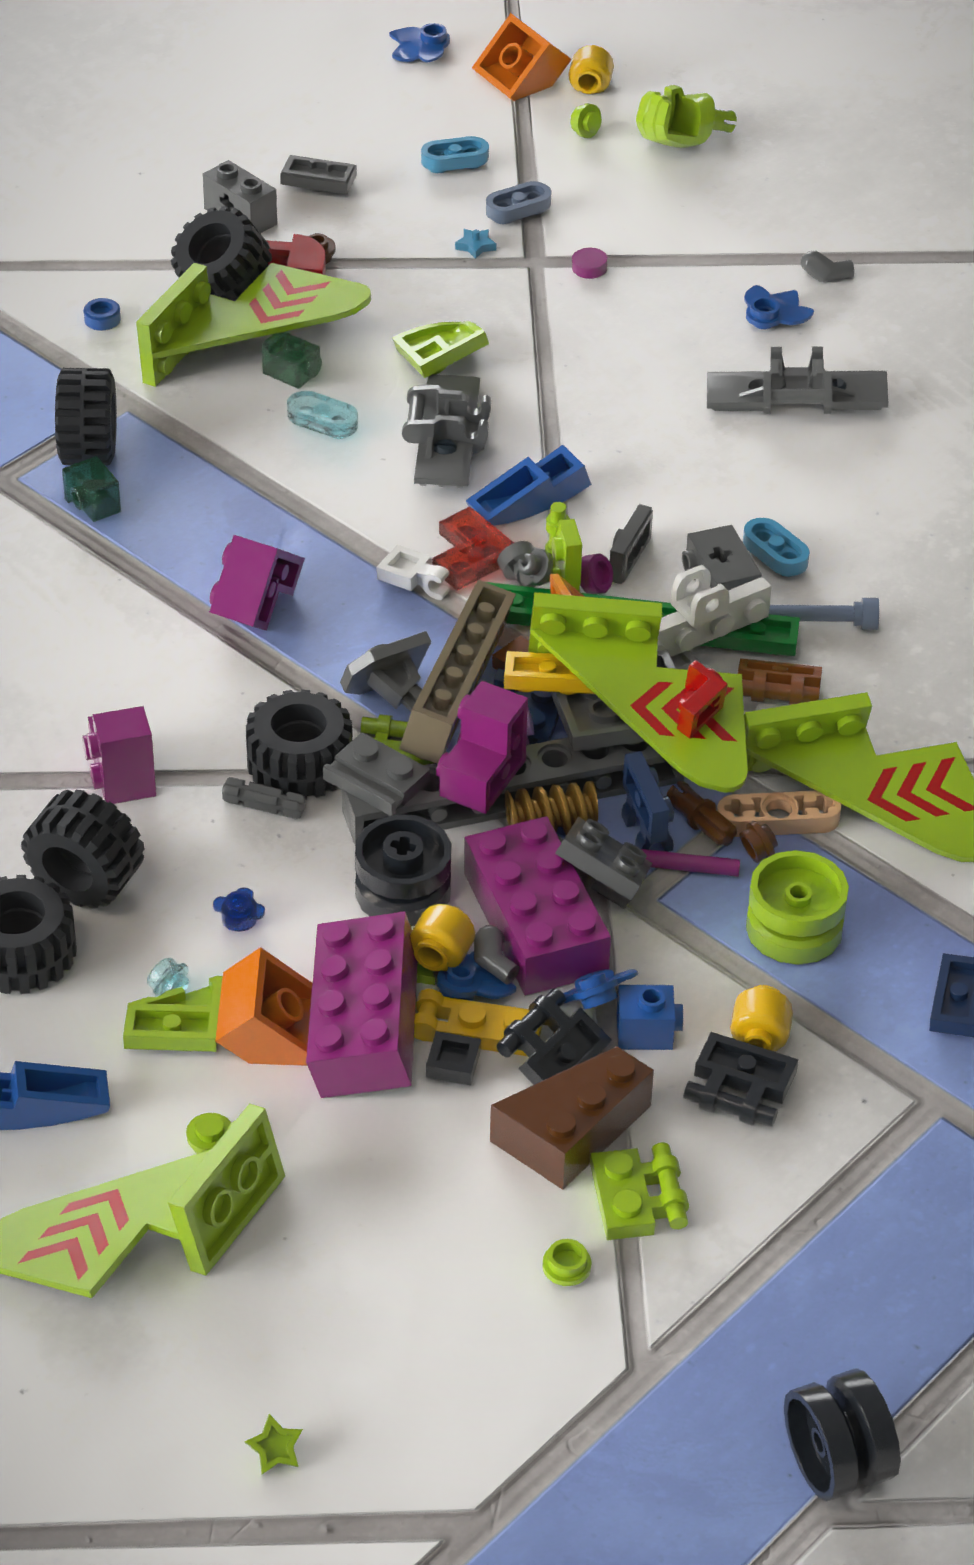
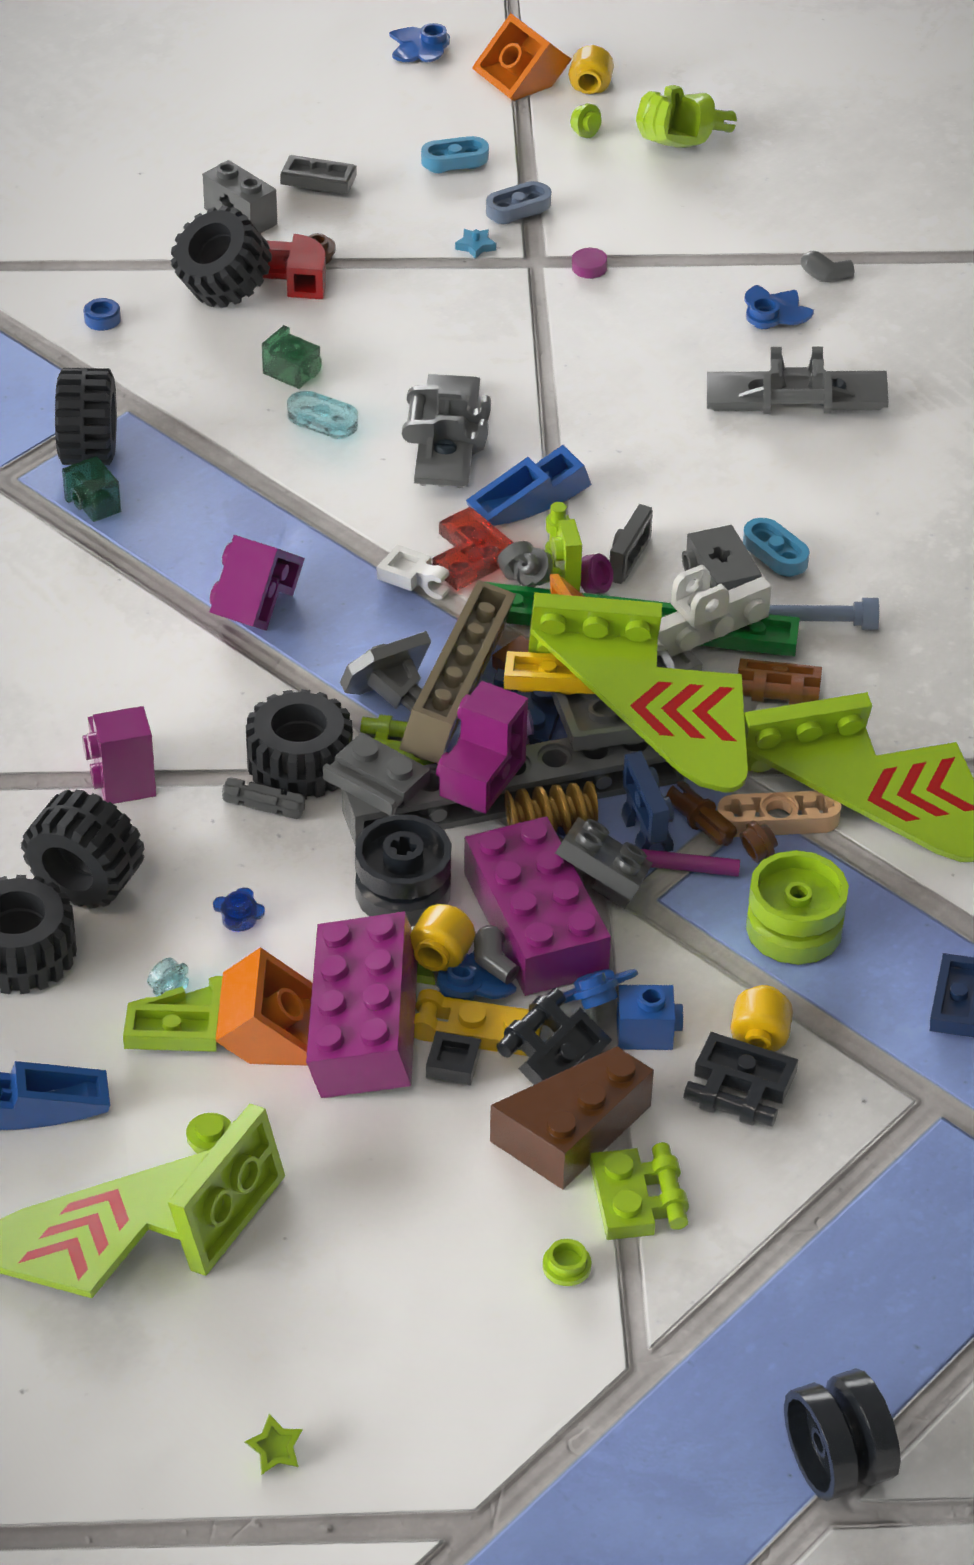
(276, 302): lime piece -> none
(439, 345): lime plate -> none
(703, 699): red bracket -> none

